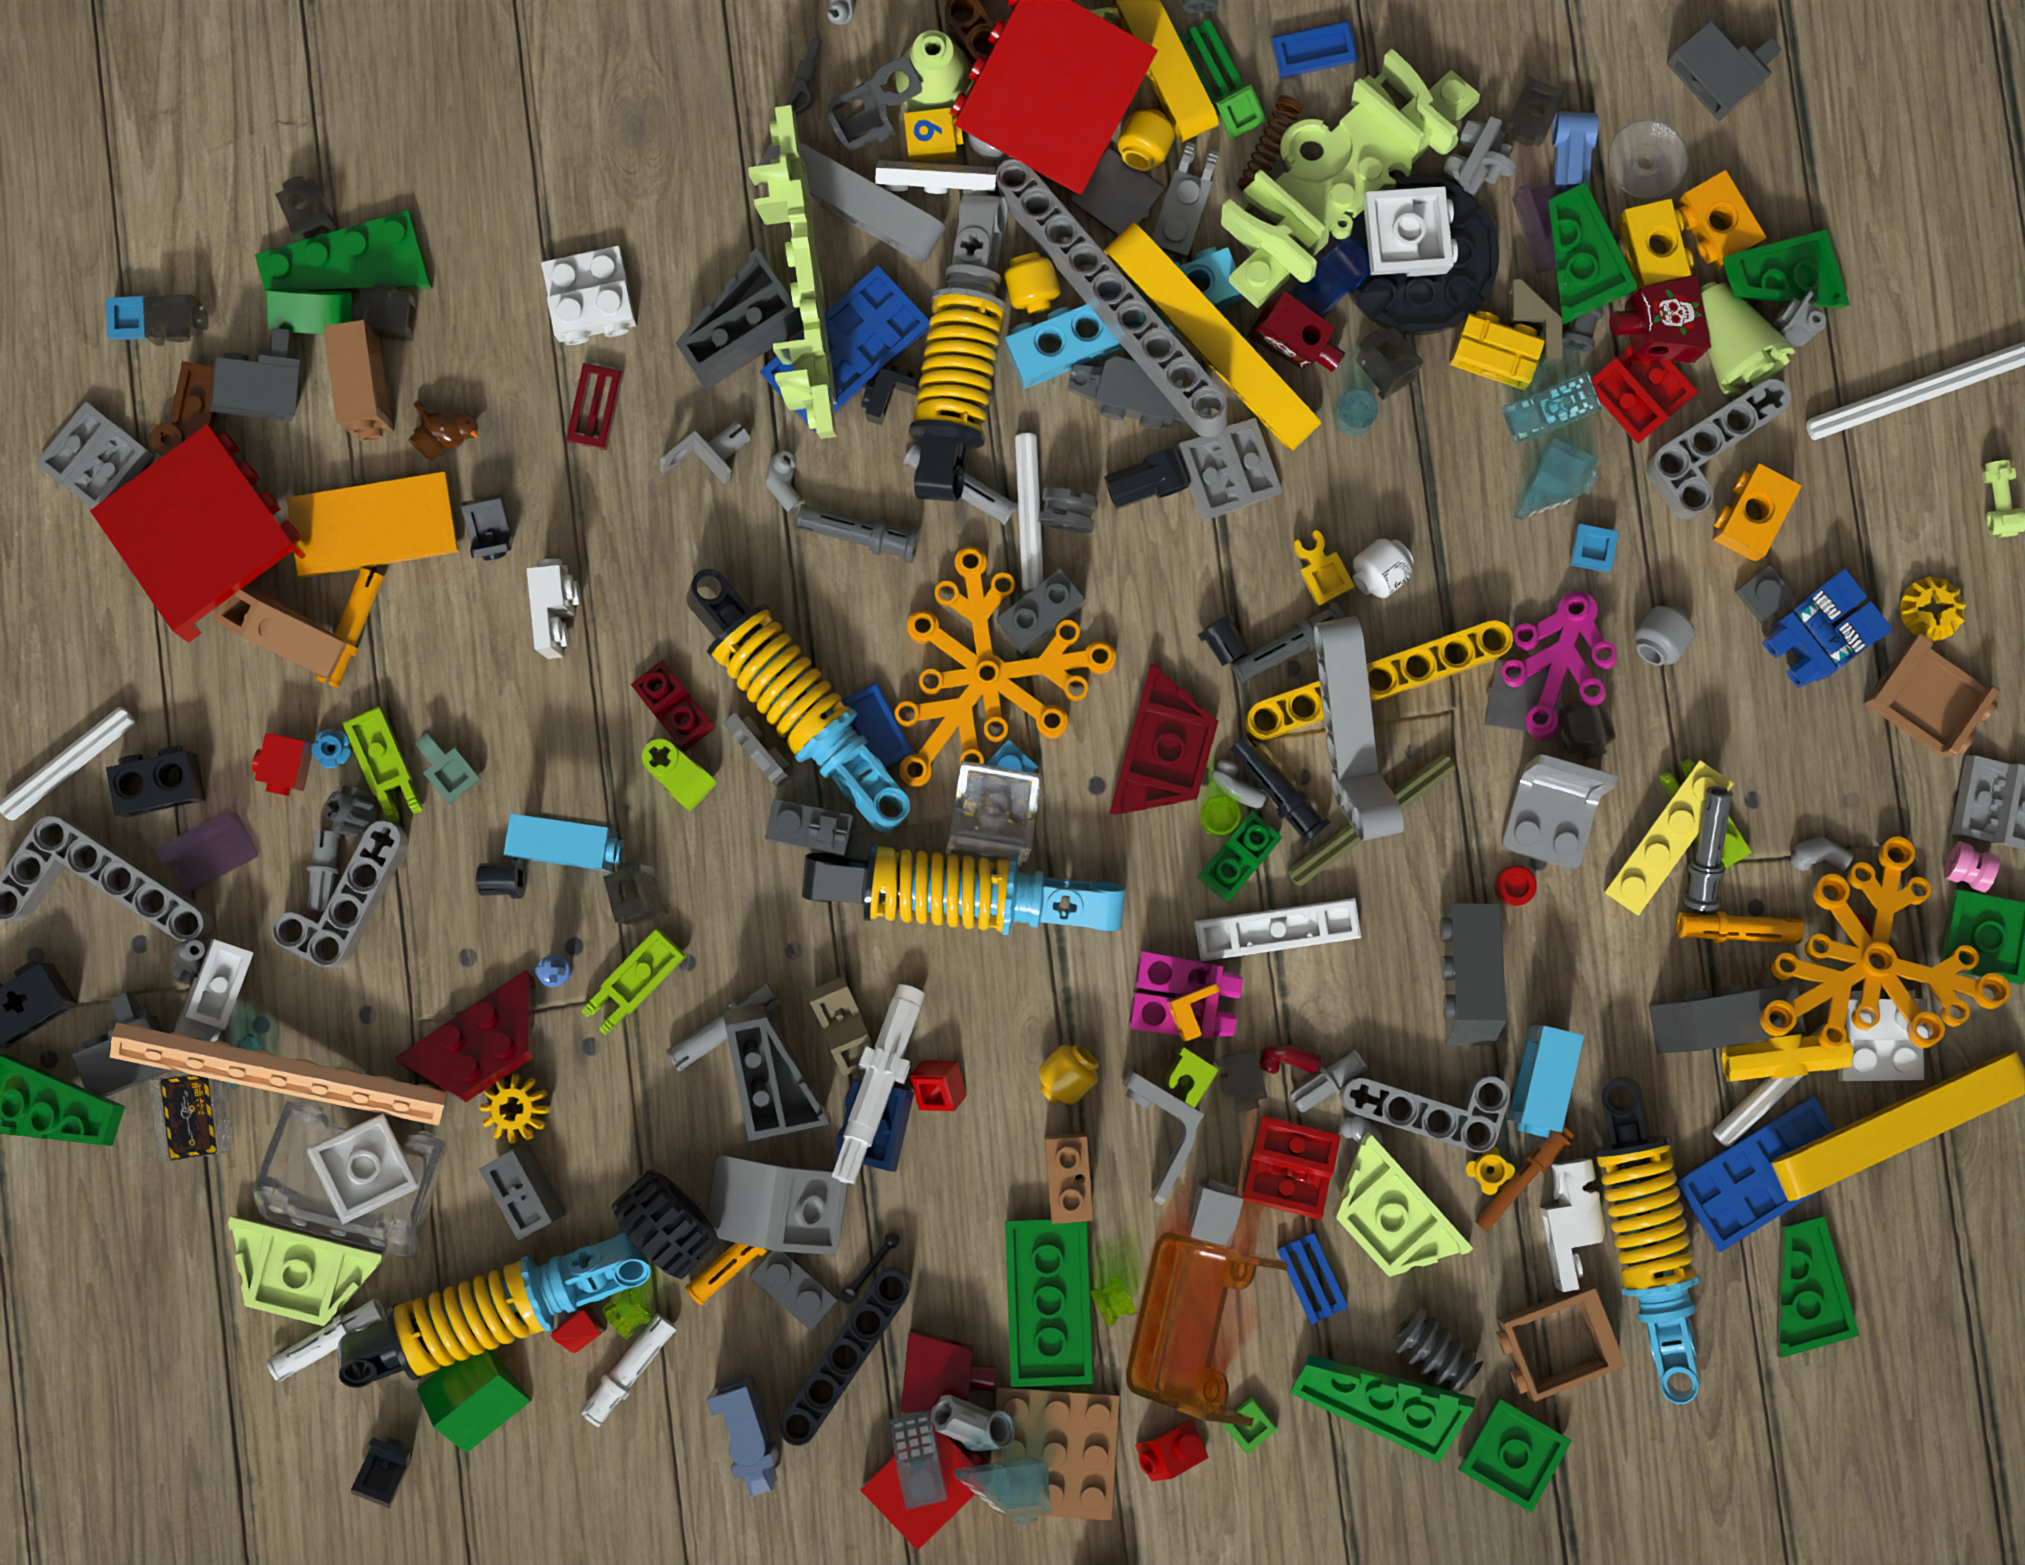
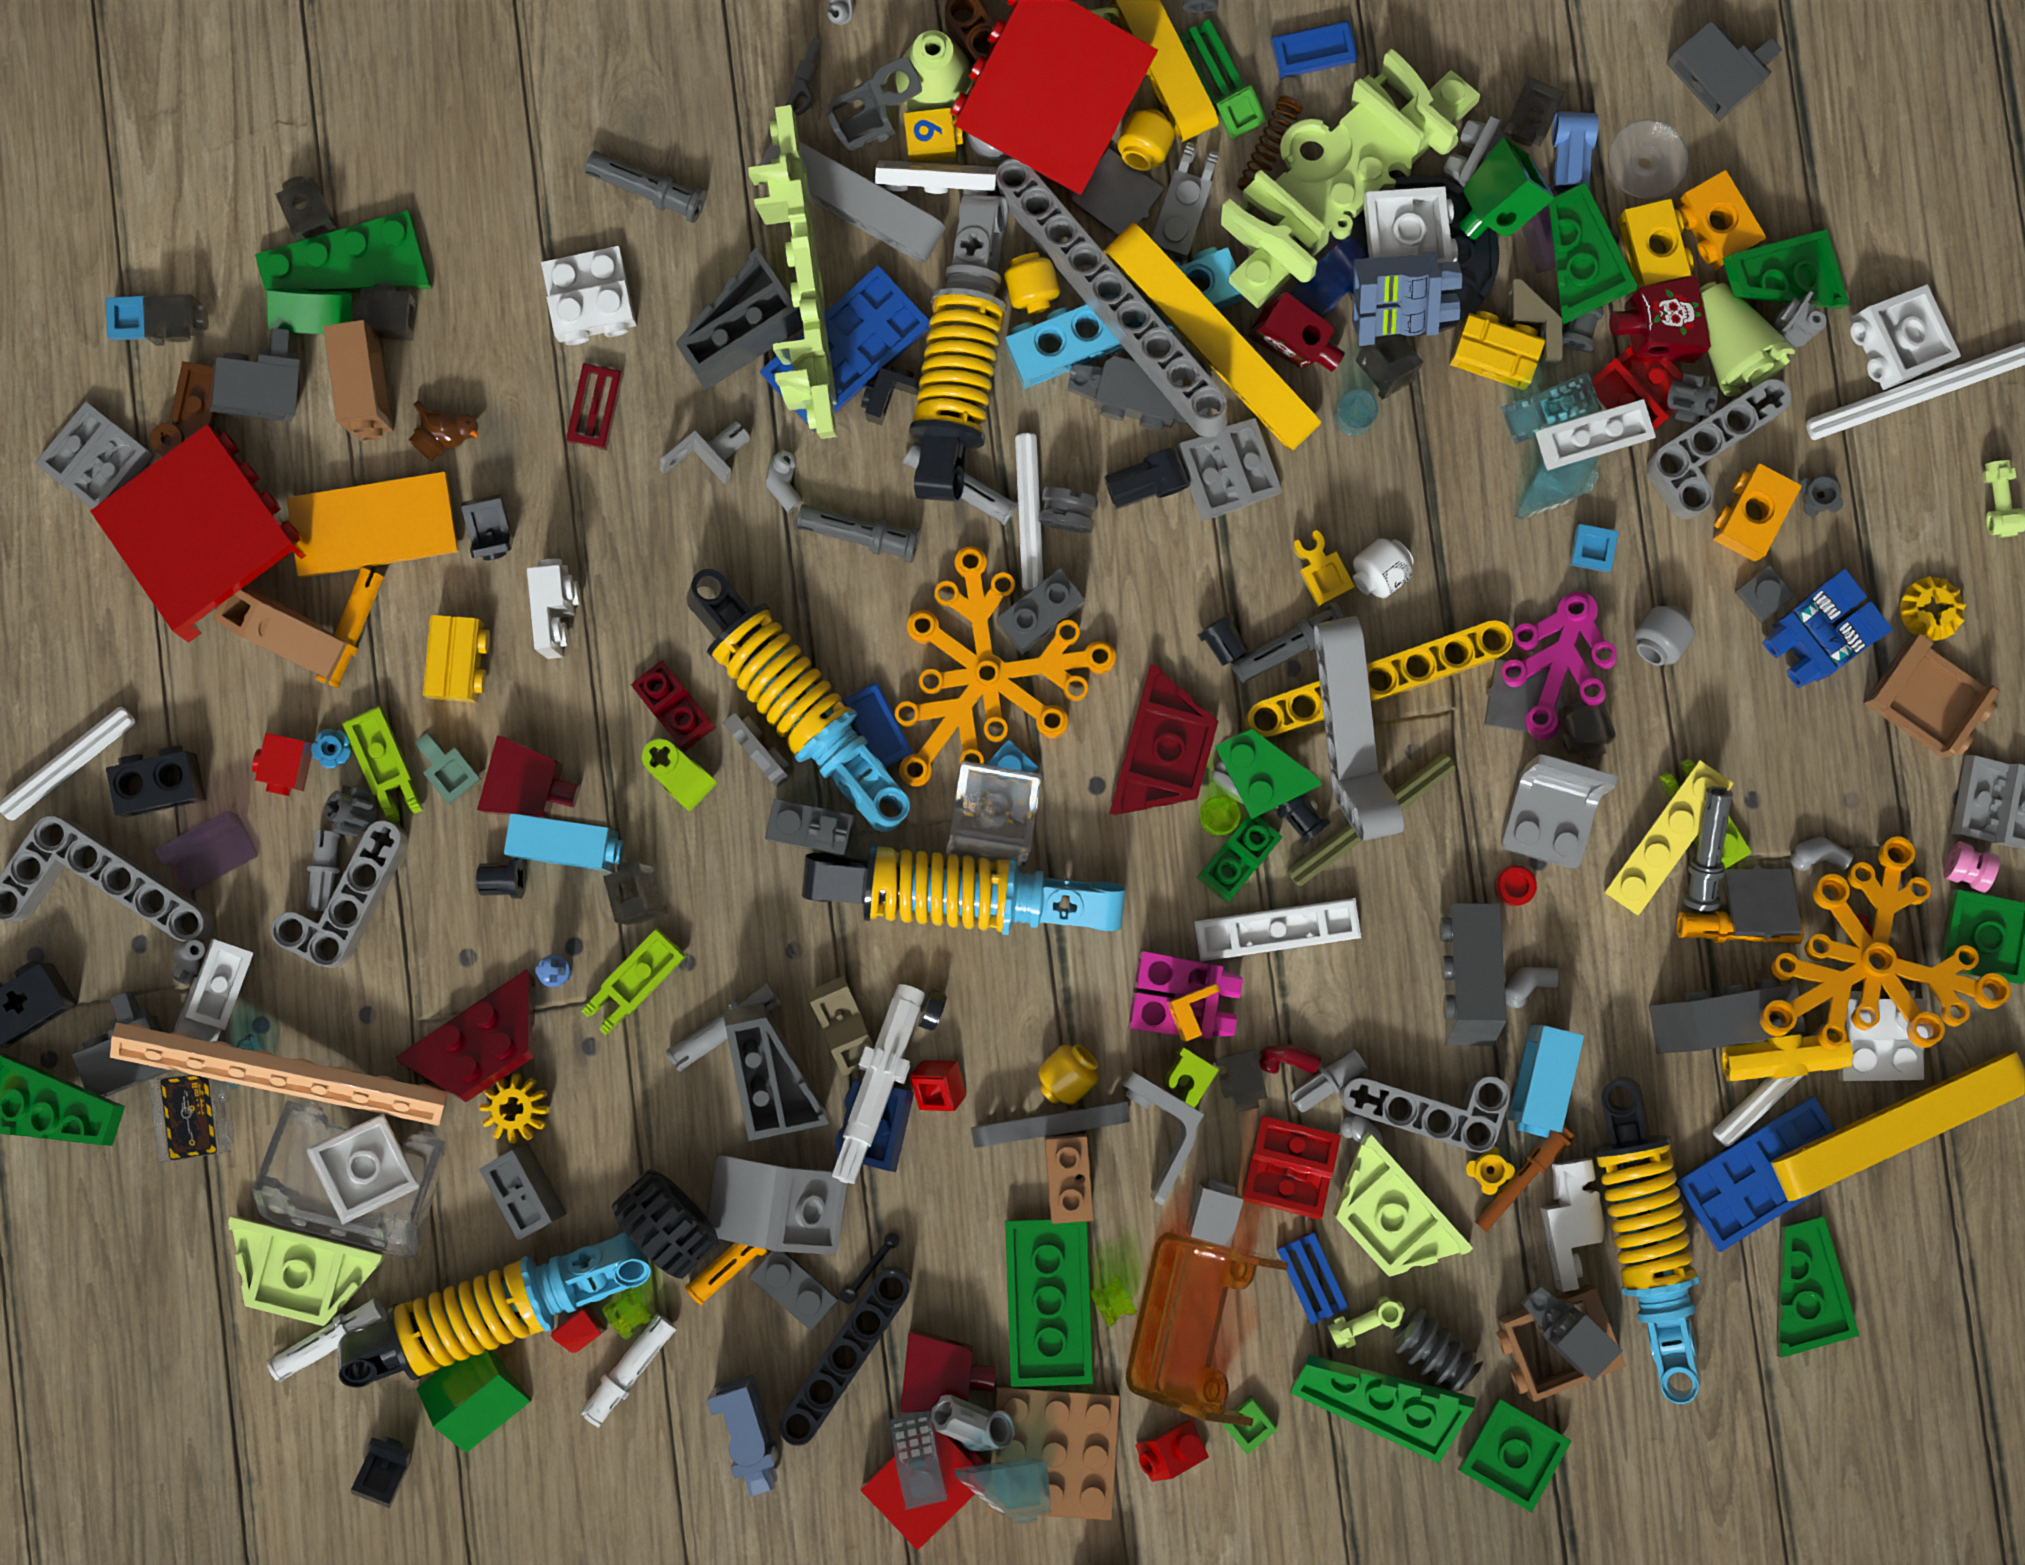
(455, 659): none -> yellow brick
(524, 782): none -> dark red torso
(662, 191): none -> dark grey pin
(932, 1010): none -> black tile
(1050, 1124): none -> flat silver beam
(1263, 772): none -> green wing
(1385, 1312): none -> yellowish green bar
(1403, 296): none -> sand blue hips
(1504, 192): none -> green torso
(1524, 982): none -> light grey arm
(1571, 1333): none -> dark grey hinge
(1595, 434): none -> white plate
(1692, 397): none -> dark grey gear
(1762, 902): none -> flat silver piece
(1829, 486): none -> dark grey plate
(1903, 337): none -> white plate

